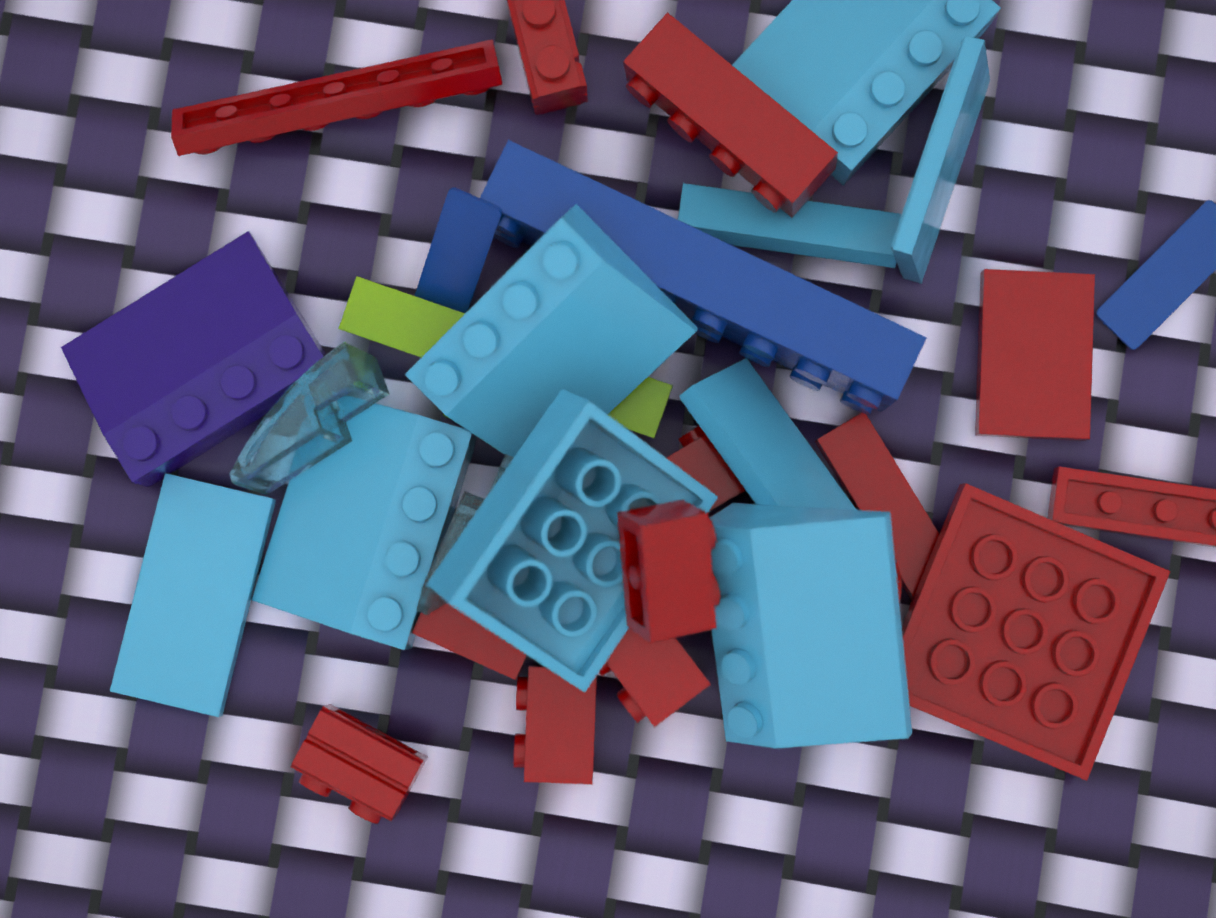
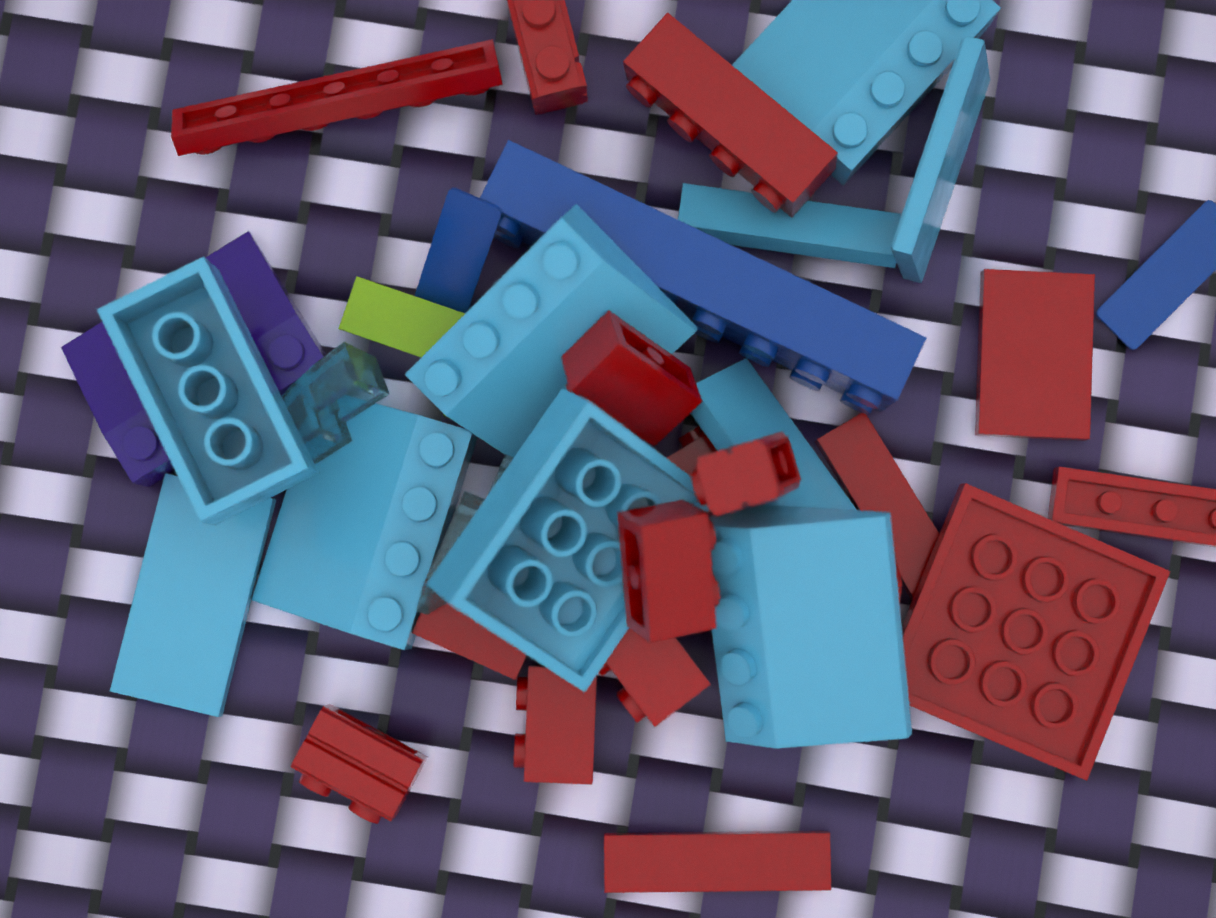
(207, 391): none -> medium azure brick
(631, 378): none -> red brick
(717, 861): none -> red tile
(746, 474): none -> red brick

